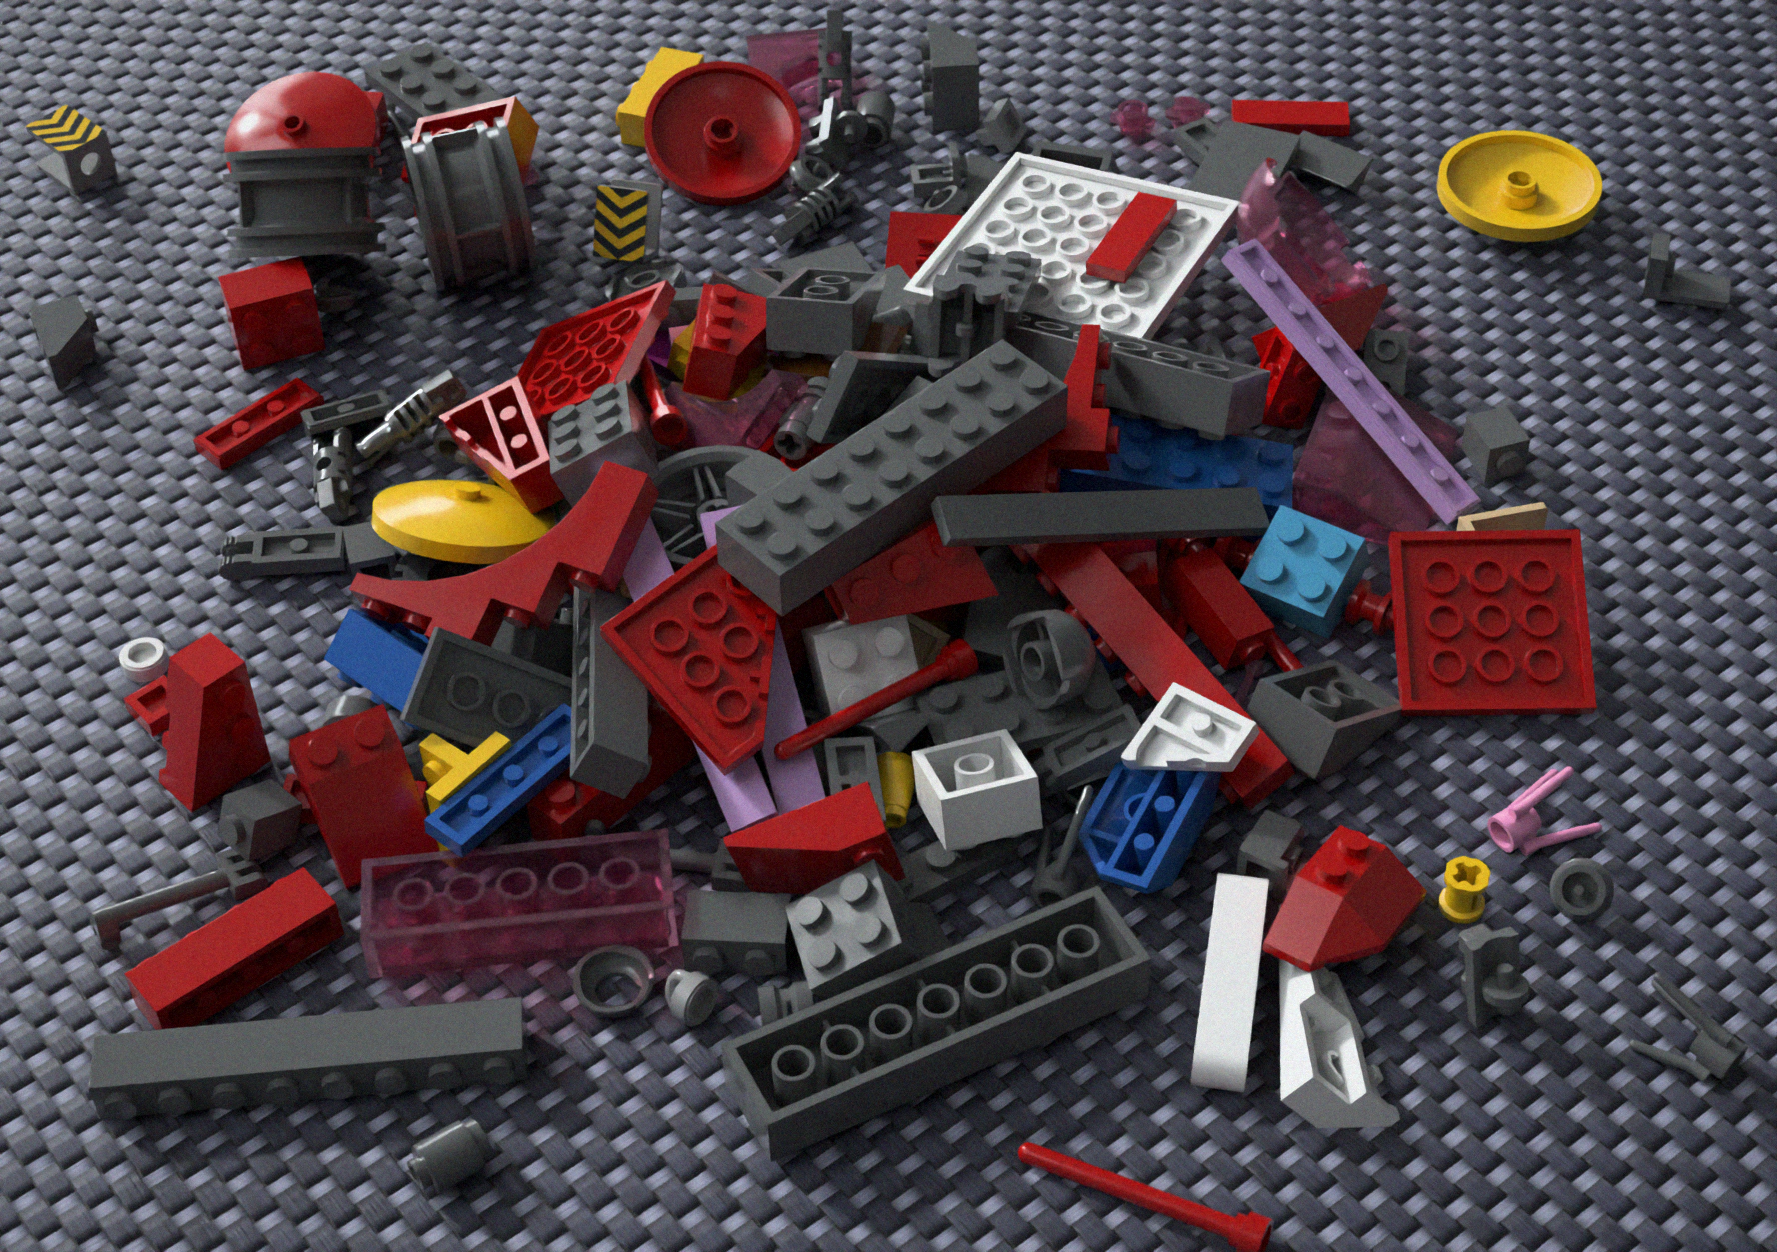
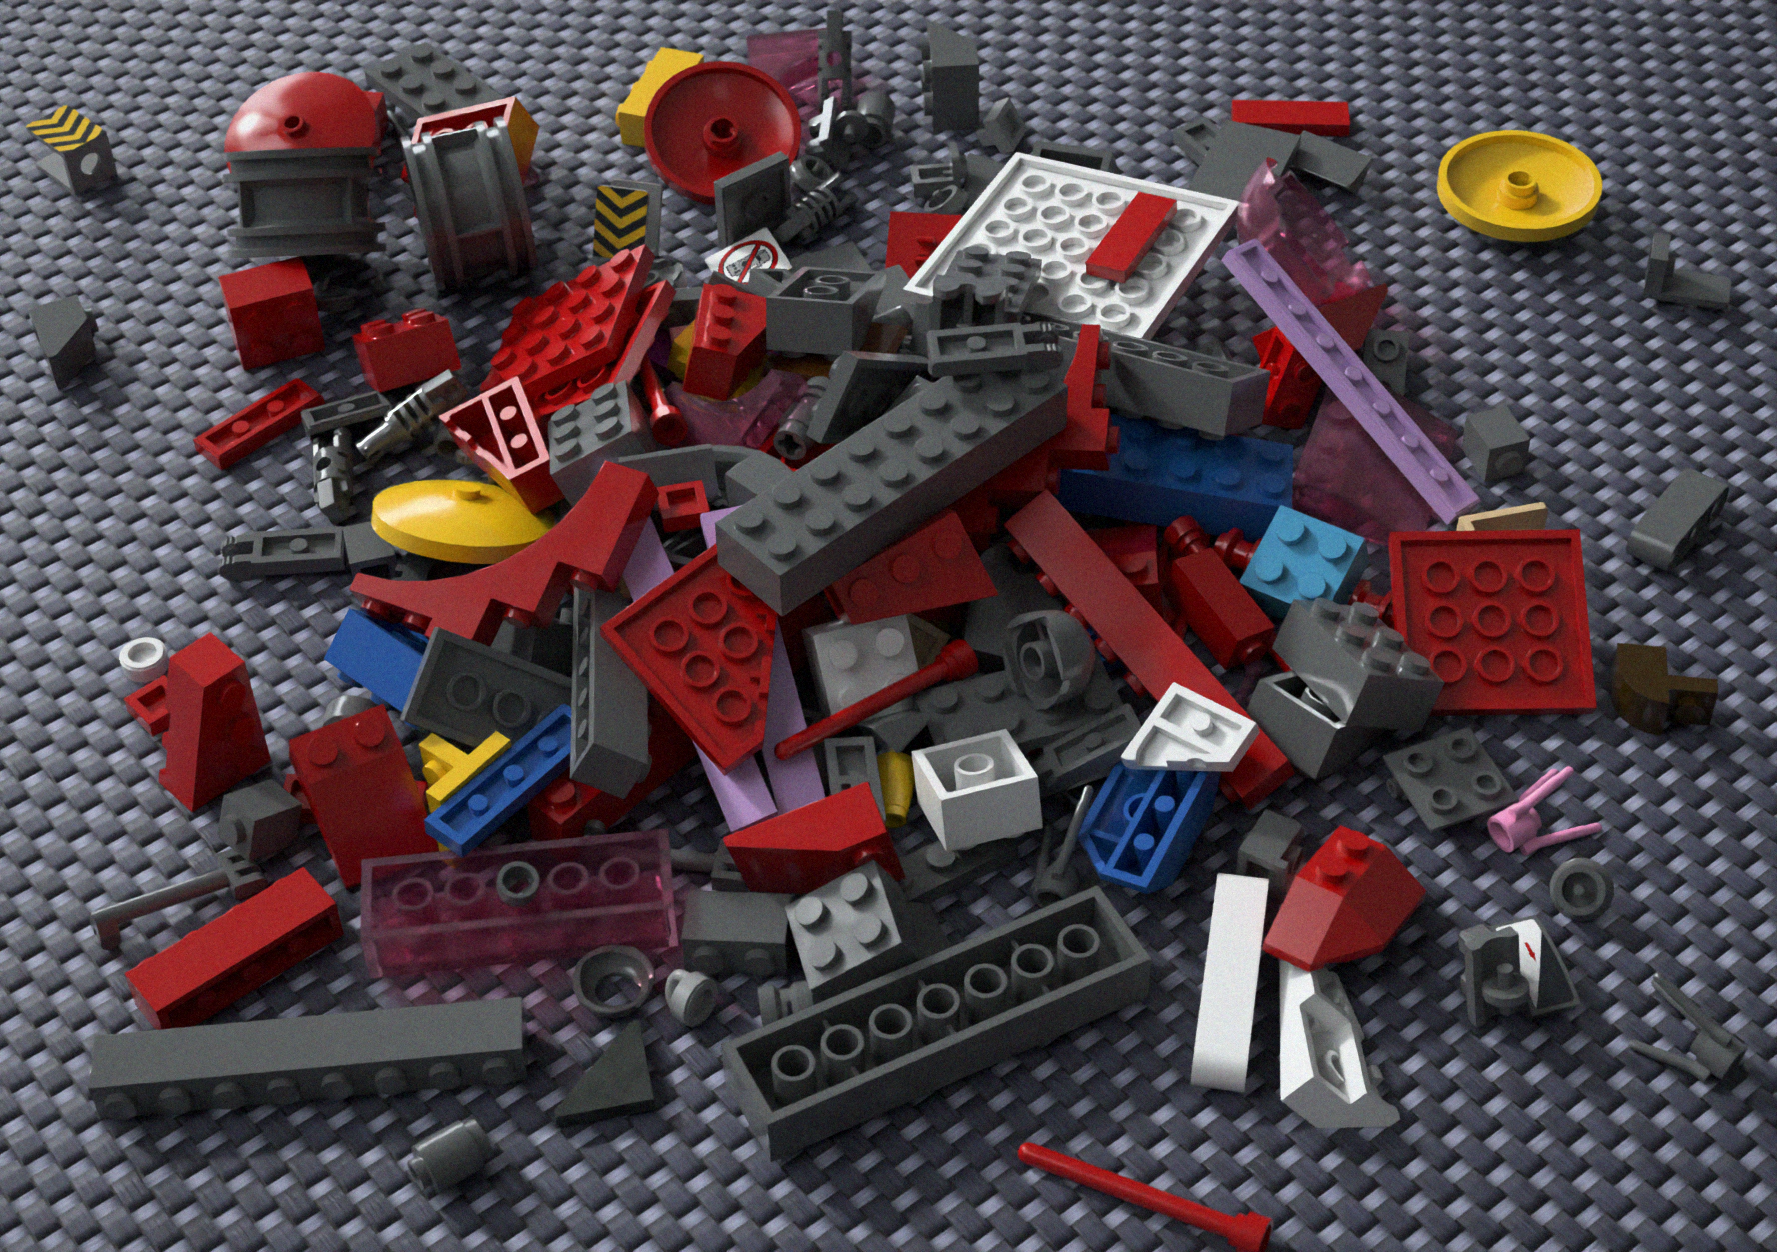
(405, 350): none -> red brick
(511, 878): none -> dark grey hinge
(571, 325): none -> red plate
(613, 1085): none -> pearl dark grey tile
(678, 467): none -> dark grey slope
(682, 505): none -> red plate
(752, 199): none -> dark grey tile
(754, 251): none -> sticker
(994, 349): none -> dark grey hinge
(1098, 516): dark grey tile -> none
(1132, 117): clear pink plate -> none
(1186, 111): clear pink plate -> none
(1358, 665): none -> dark grey brick
(1448, 779): none -> dark grey hinge
(1465, 883): yellow bush -> none
(1543, 967): none -> slope
(1650, 697): none -> dark brown brick
(1677, 519): none -> dark grey beam

